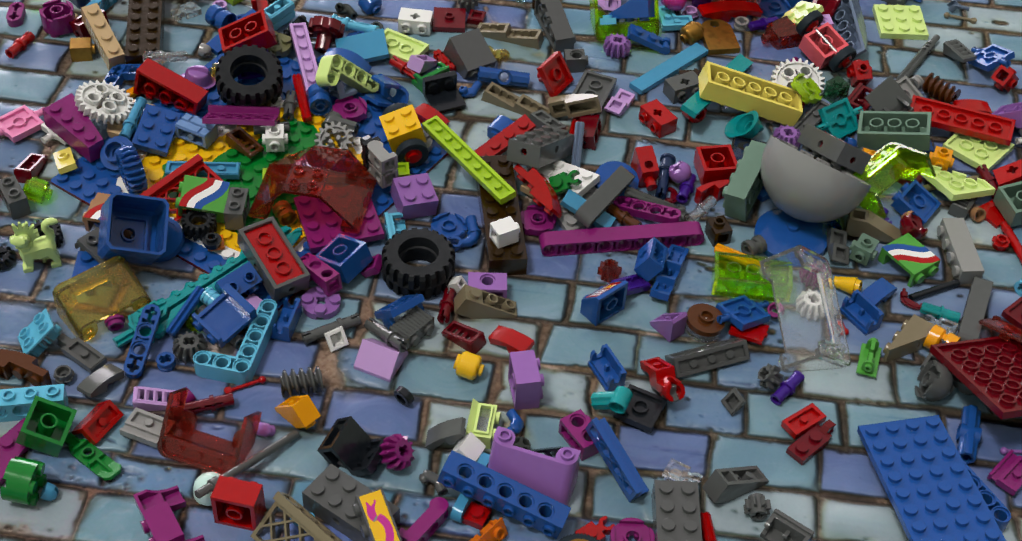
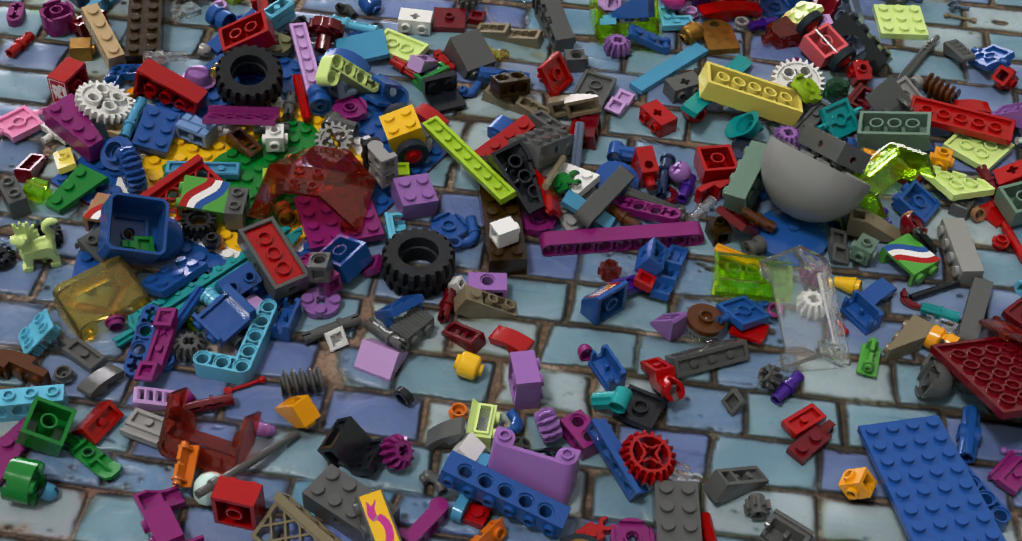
(67, 78): none -> red brick
(77, 185): none -> green wing
(139, 242): none -> green plate
(160, 347): none -> magenta slope
(174, 276): none -> blue plate
(186, 465): none -> orange hinge
(320, 267): none -> dark grey brick
(458, 410): none -> orange plate
(510, 85): none -> dark brown brick
(516, 168): none -> black wedge
(548, 425): none -> medium lavender gear
(553, 173): none -> dark tan bar
(584, 352): none -> magenta hinge
(619, 152): none -> blue piece
(644, 280): none -> red plate
(649, 448): none -> red gear
(737, 222): none -> dark red plate
(758, 219): none -> reddish brown pin
(849, 25): none -> black arch
(857, 483): none -> light orange brick
(923, 238): none -> pearl dark grey axle

